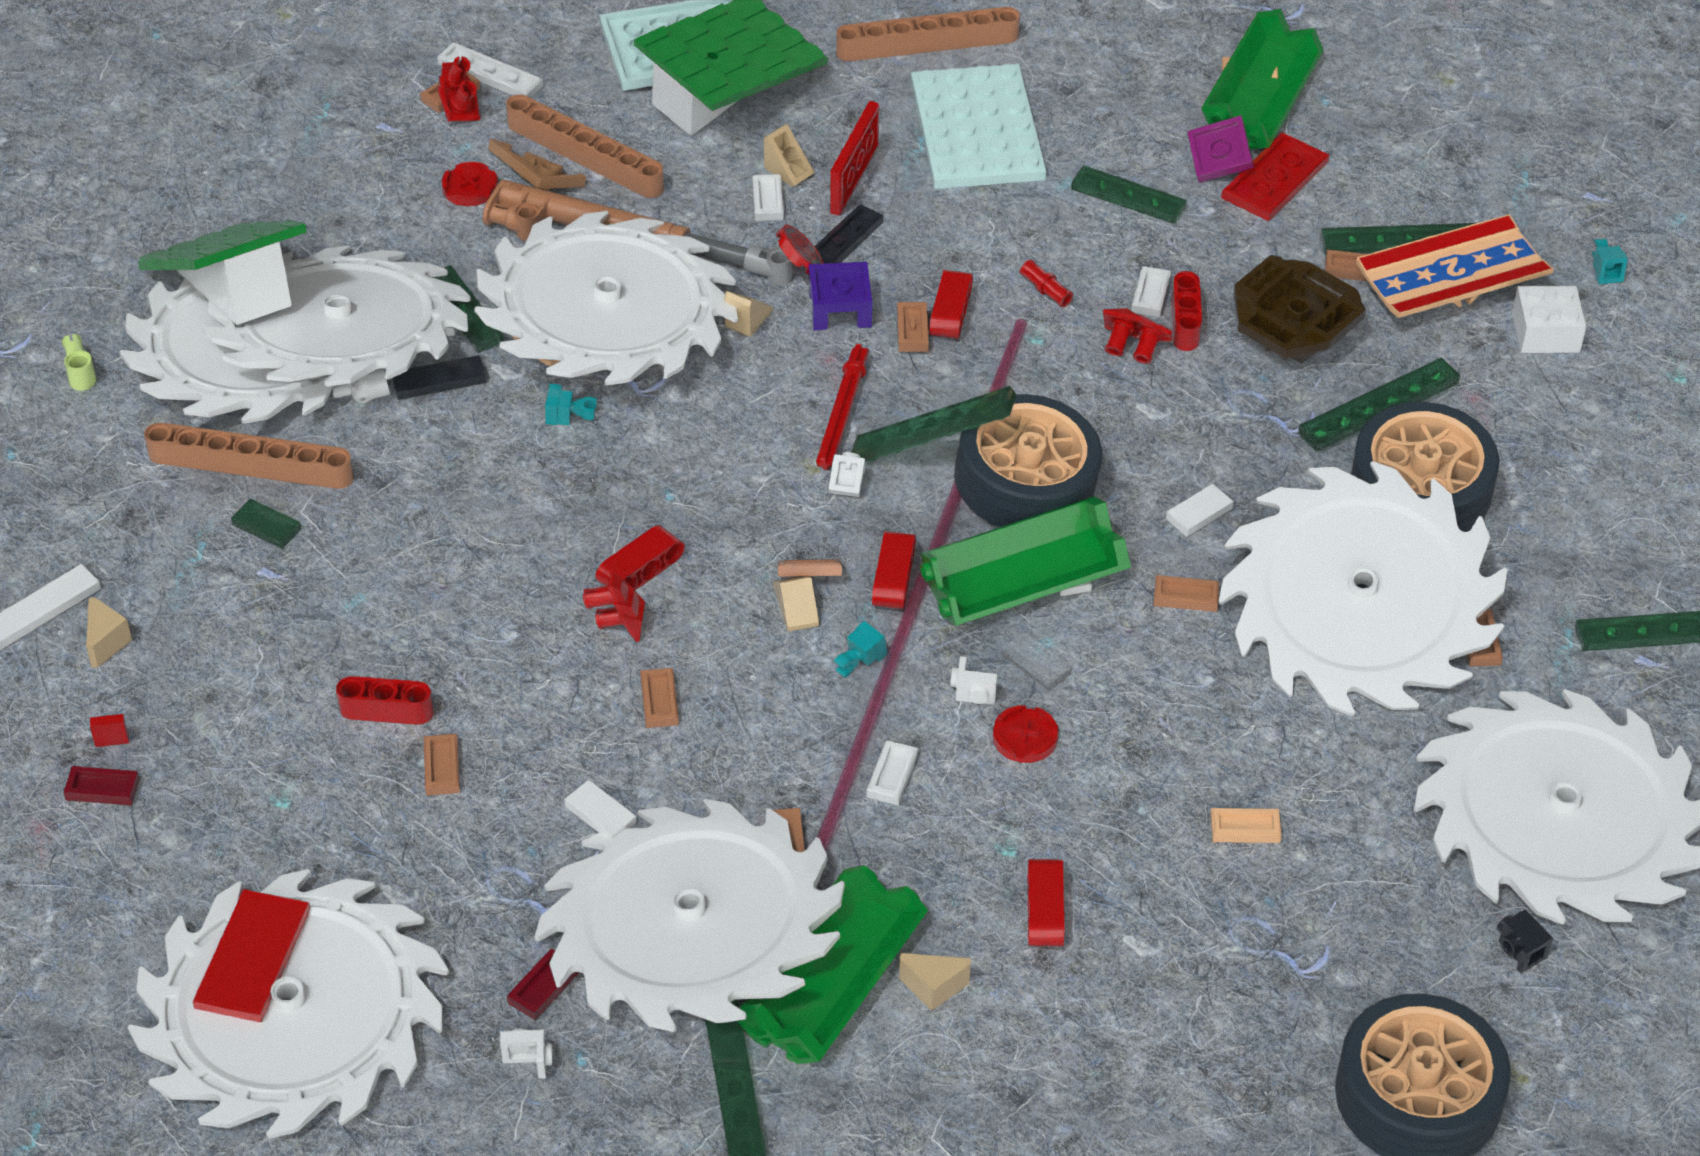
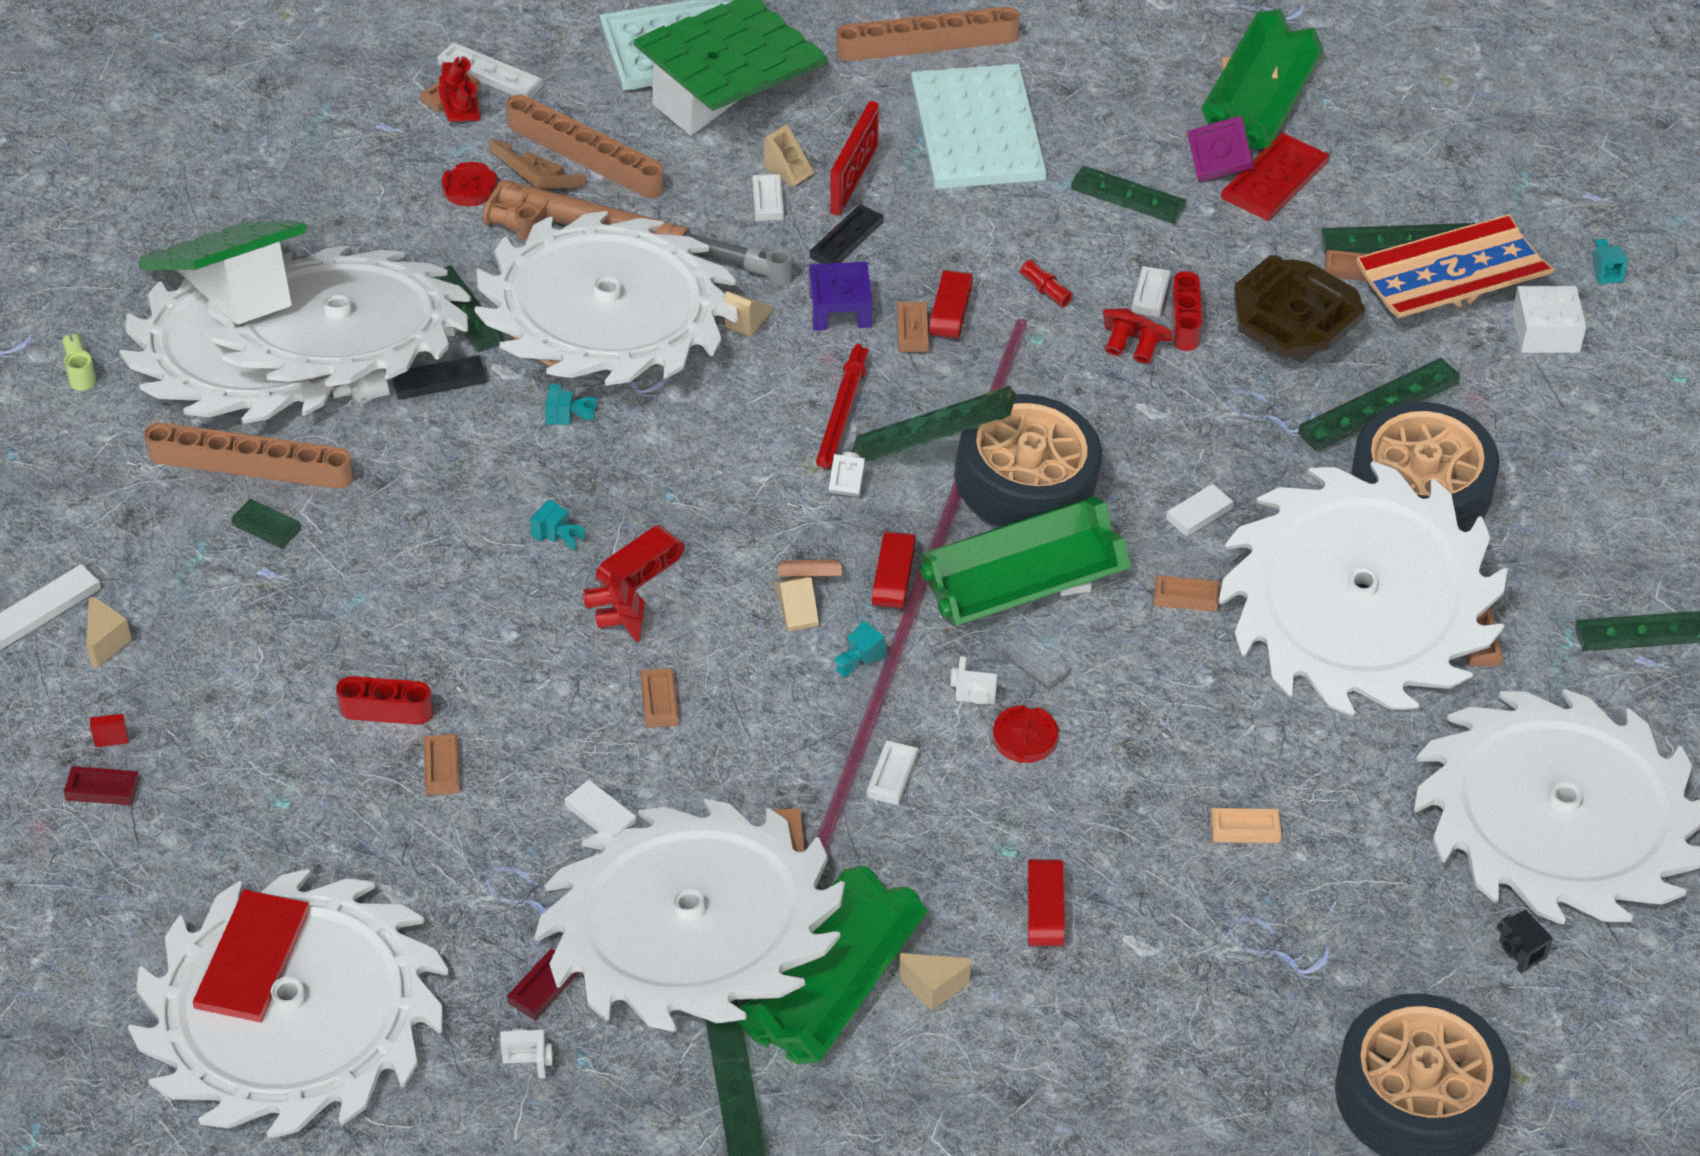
(553, 523): none -> teal piece
(798, 247): red tile -> none

